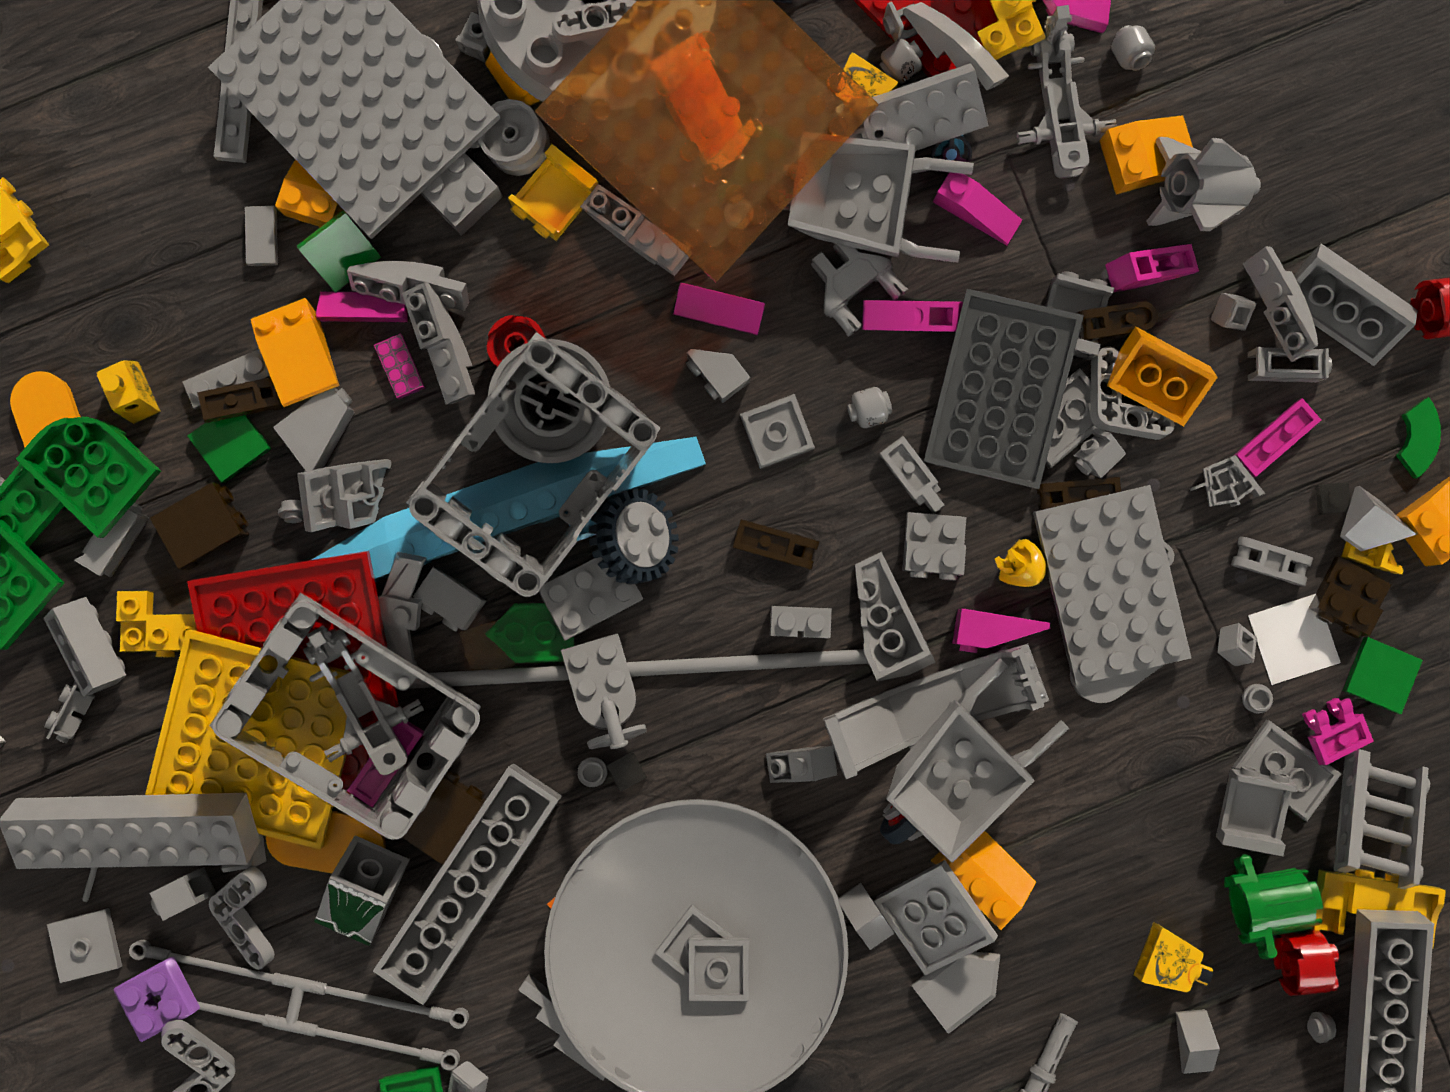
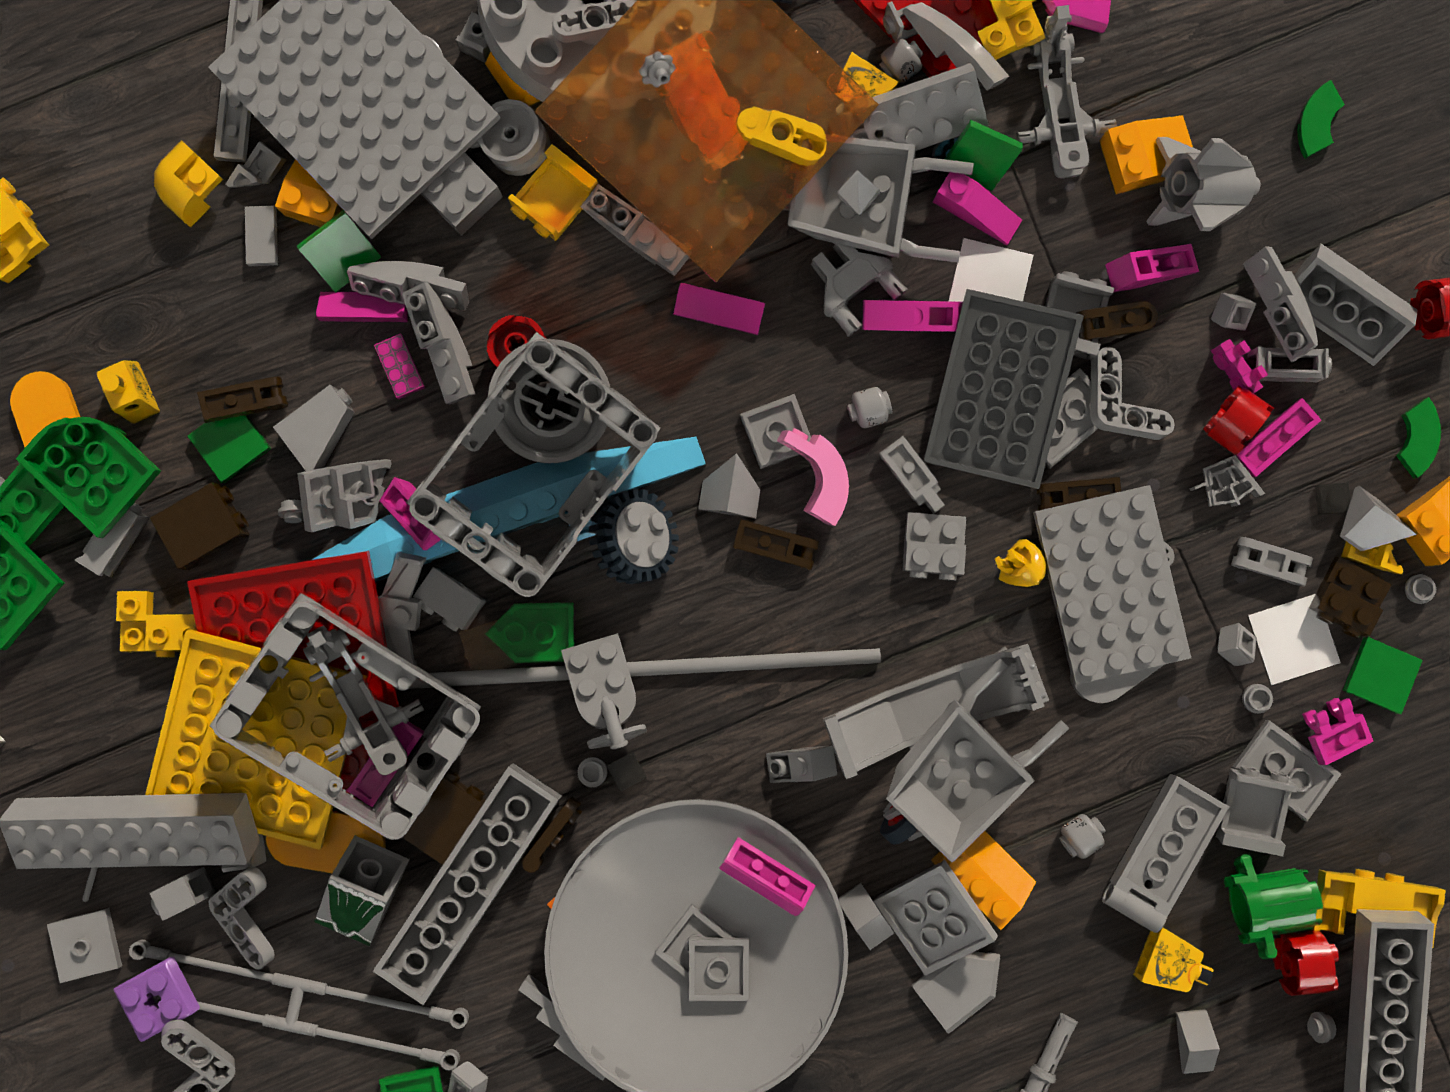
(63, 722): light grey hinge -> none
(85, 646): light grey brick -> none
(184, 183): none -> yellow brick
(240, 370): light grey plate -> none
(258, 169): none -> light grey slope
(295, 351): light orange slope -> none
(395, 501): none -> dark pink slope
(552, 835): none -> dark brown plate
(586, 598): light grey plate -> none
(657, 69): none -> light grey plant
(720, 371): light grey slope -> none
(730, 490): none -> light grey slope
(757, 126): none -> yellow piece
(767, 877): none -> dark pink slope
(790, 620): light grey piece -> none
(830, 474): none -> bright pink arch
(858, 192): none -> light grey slope
(889, 629): light grey wedge -> none
(985, 630): dark pink slope -> none
(988, 151): none -> green tile
(990, 271): none -> white sticker
(1082, 836): none -> light grey head
(1099, 454): light grey brick -> none
(1133, 47): light grey head -> none
(1160, 376): light orange slope -> none
(1164, 853): none -> light grey hinge
(1230, 359): none -> dark pink plate
(1238, 419): none -> red brick
(1316, 119): none -> green tile
(1353, 827): light grey fence -> none
(1420, 589): none -> light grey plate

